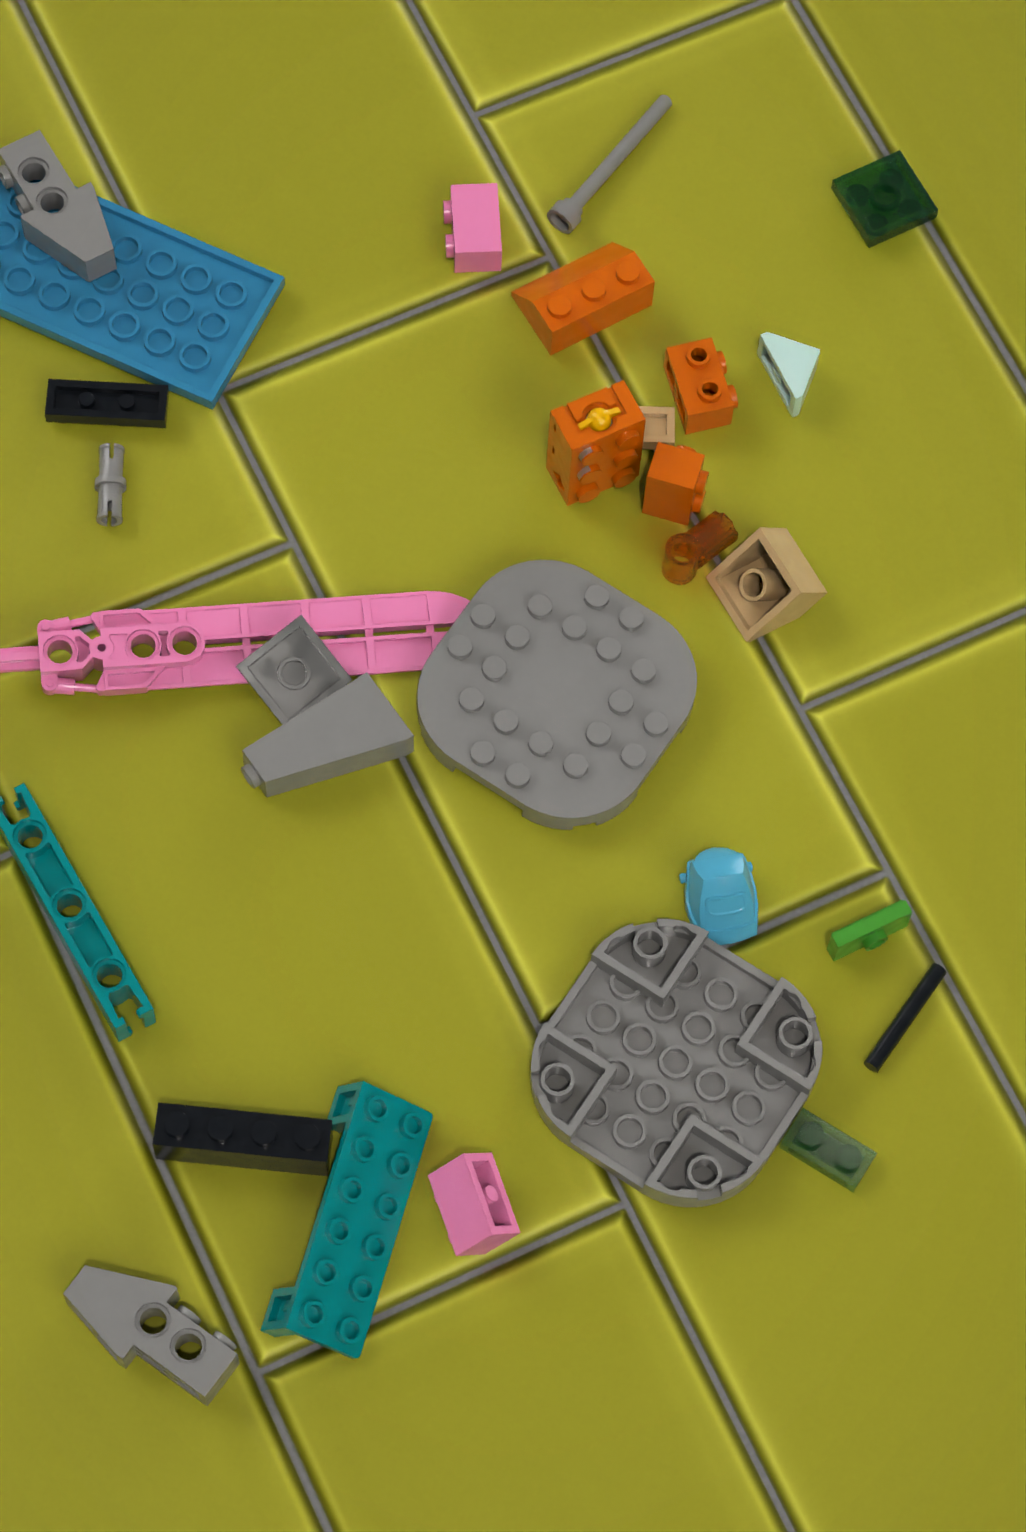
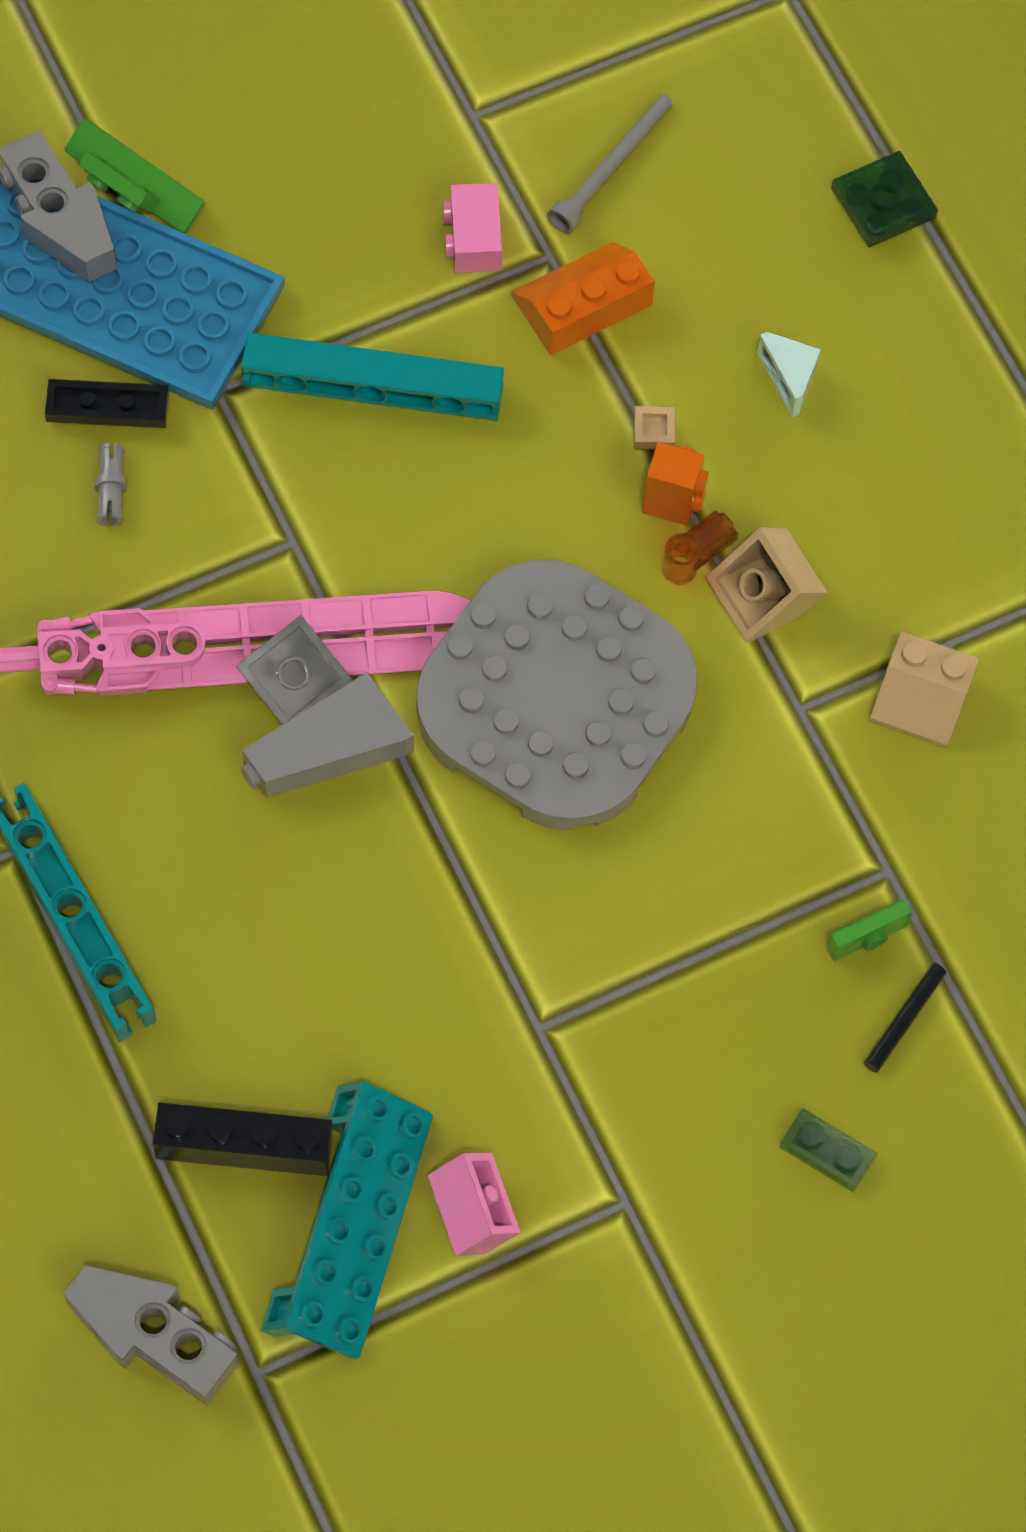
(133, 177): none -> bright green bracket
(372, 376): none -> teal piece
(595, 443): orange piece -> none
(675, 1063): light grey plate -> none
(699, 385): orange brick -> none
(721, 895): medium azure helmet -> none
(924, 689): none -> tan slope

